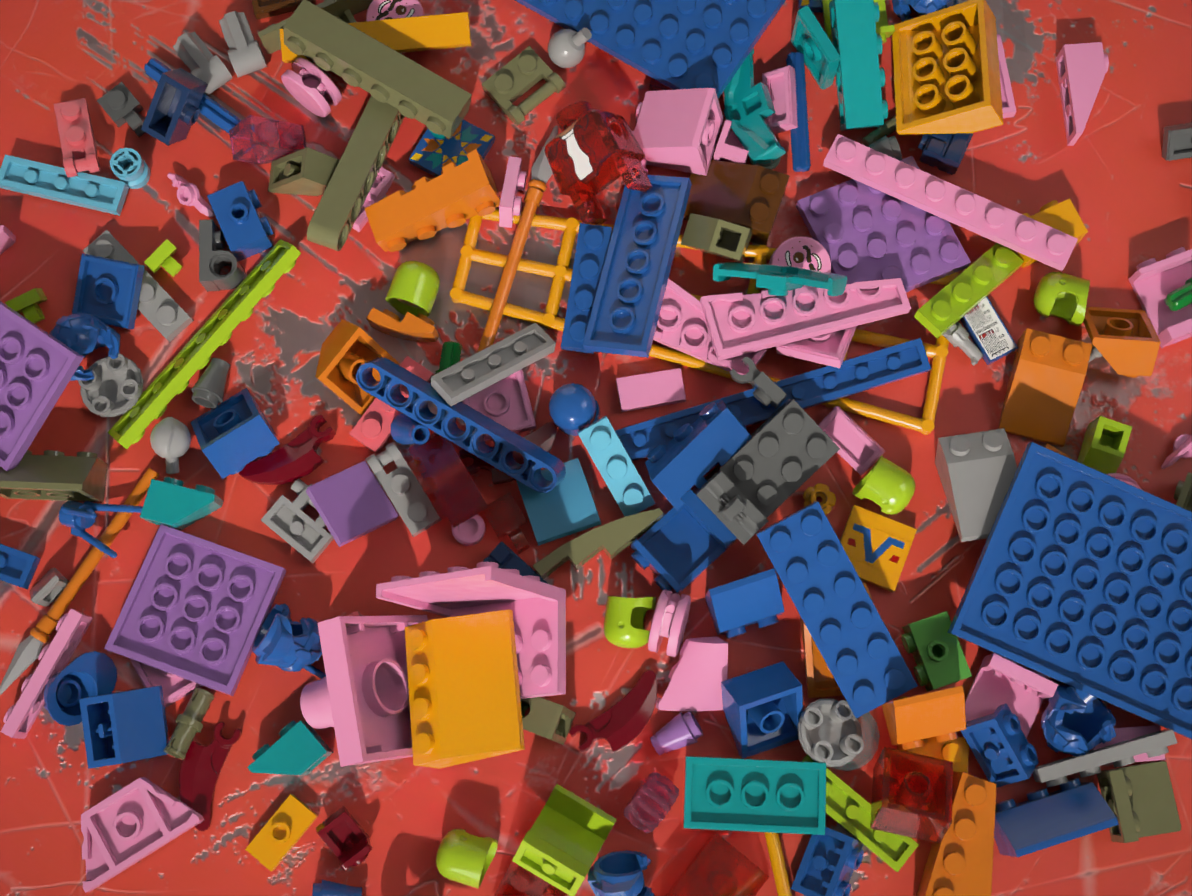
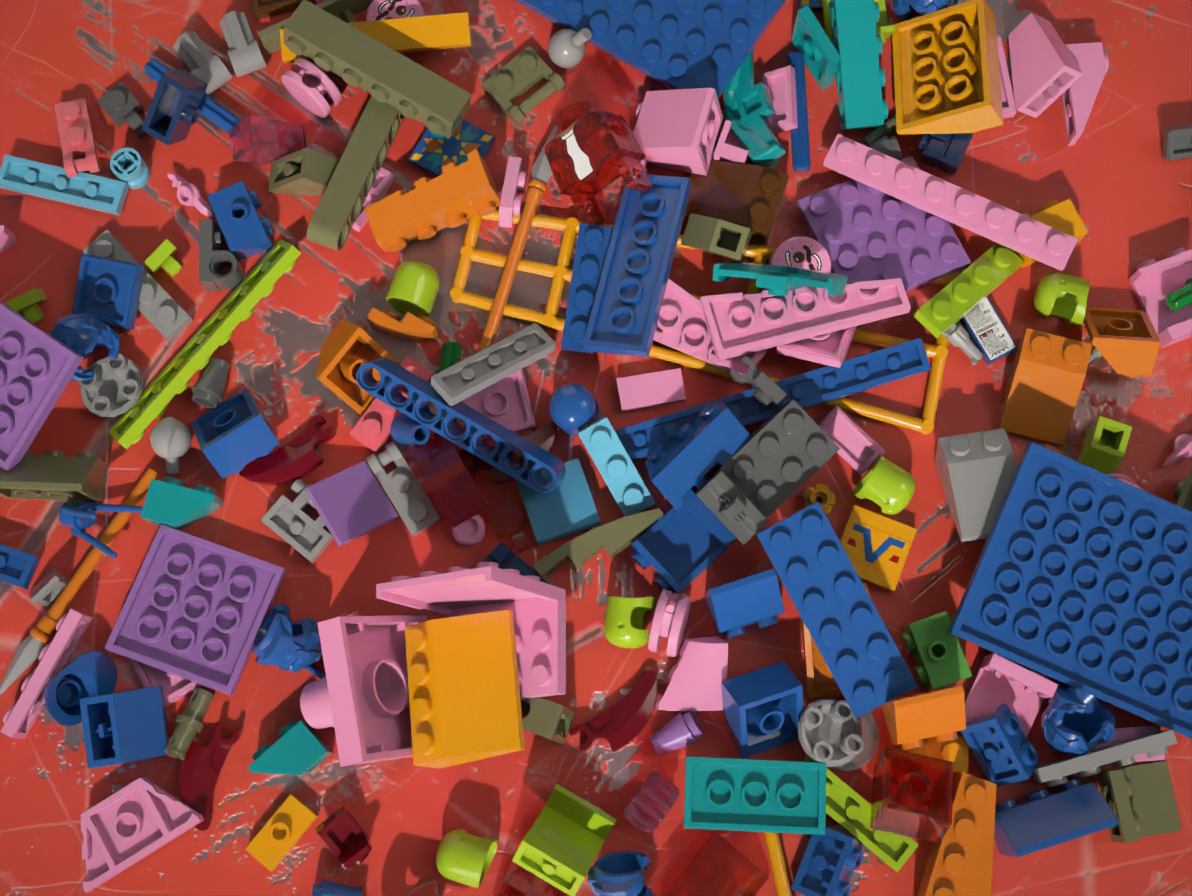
(1039, 65): none -> bright pink slope

